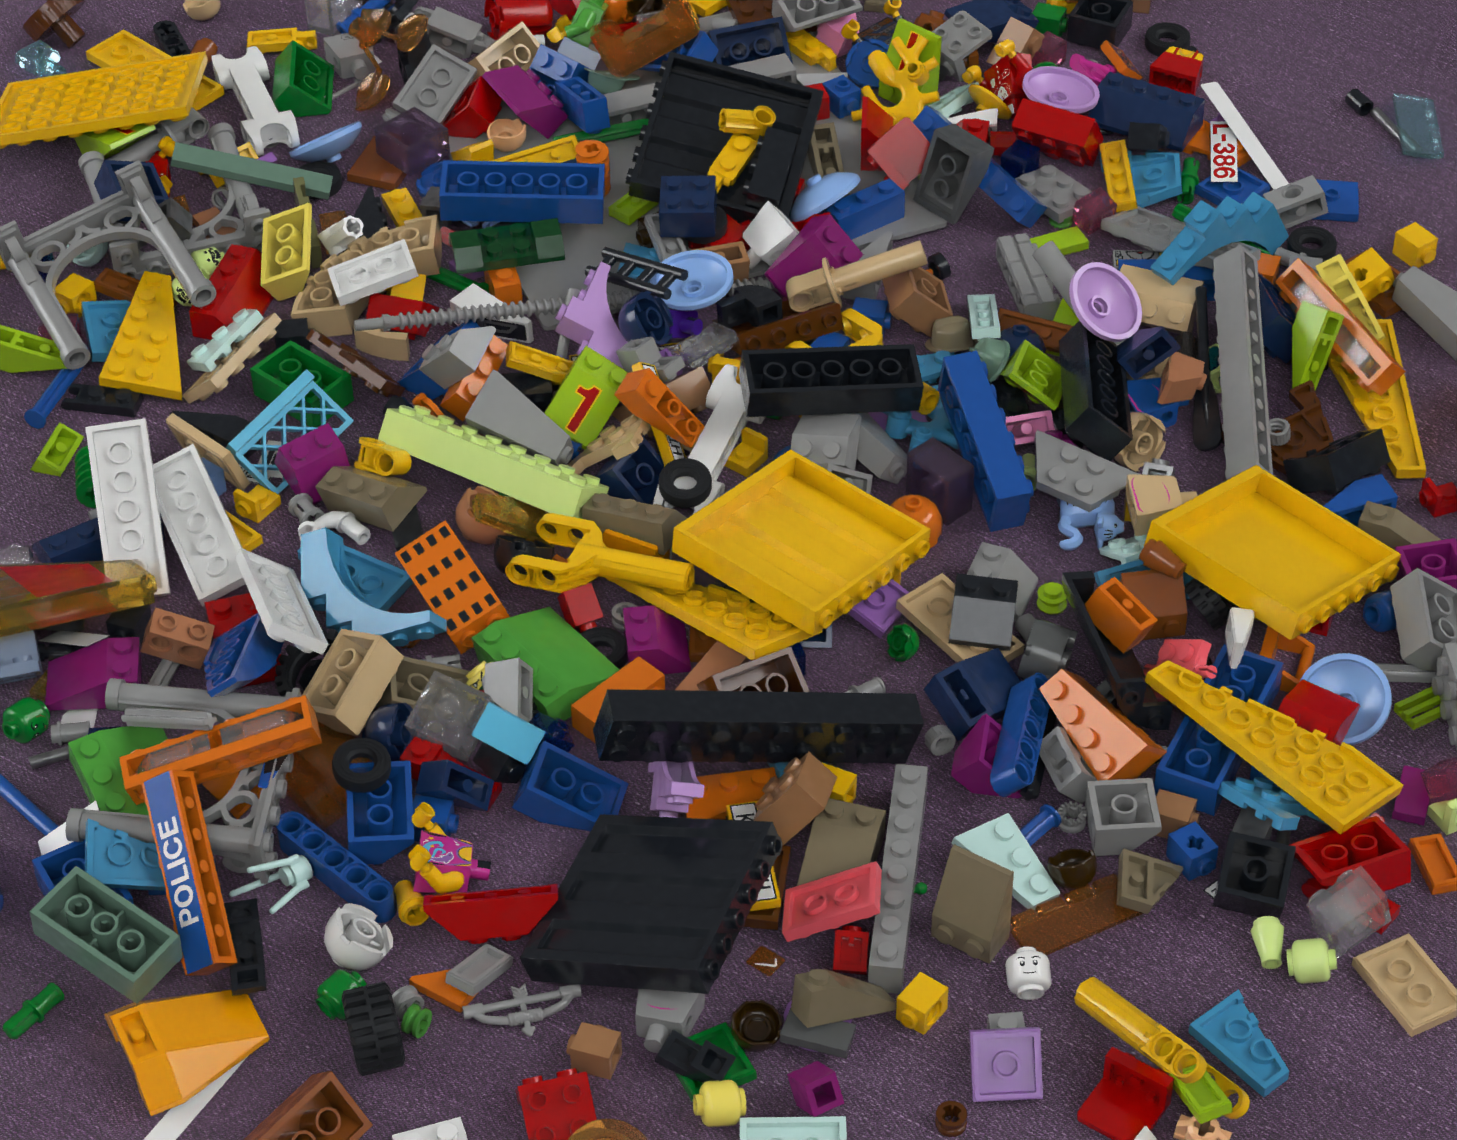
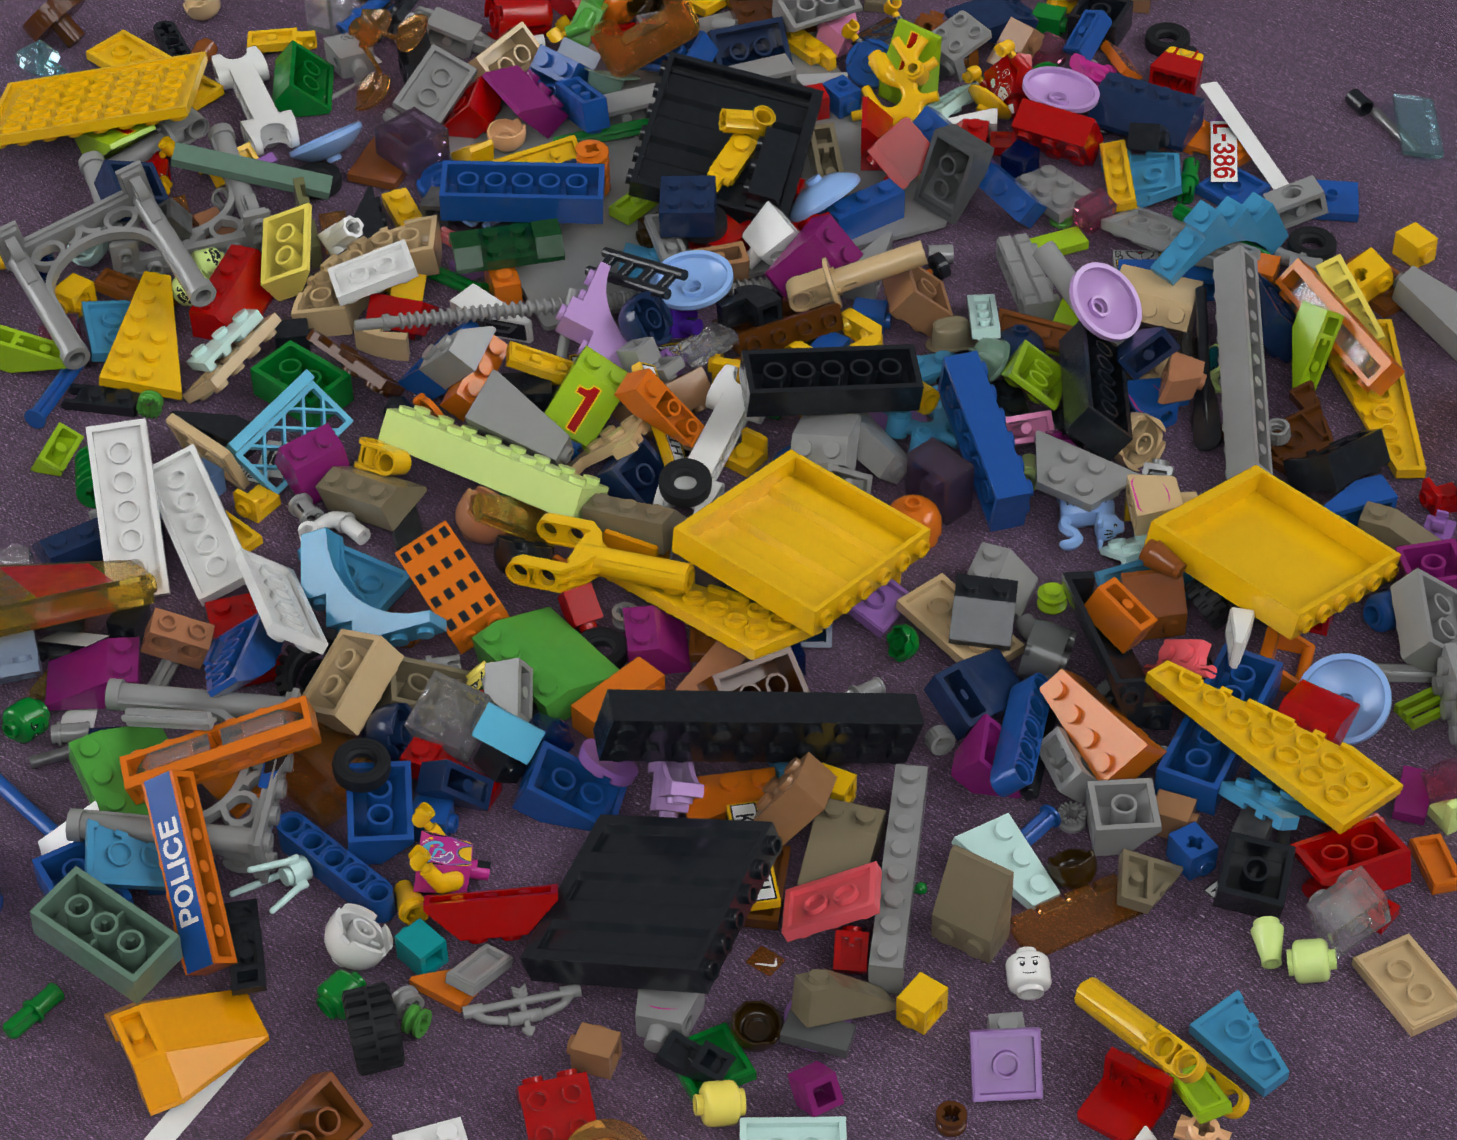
(154, 409): none -> bright green bush
(421, 948): none -> teal brick
(620, 772): none -> medium lavender tile
(947, 250): none -> light grey hinge
(1088, 33): none -> blue slope
(1440, 525): none -> medium lavender tile

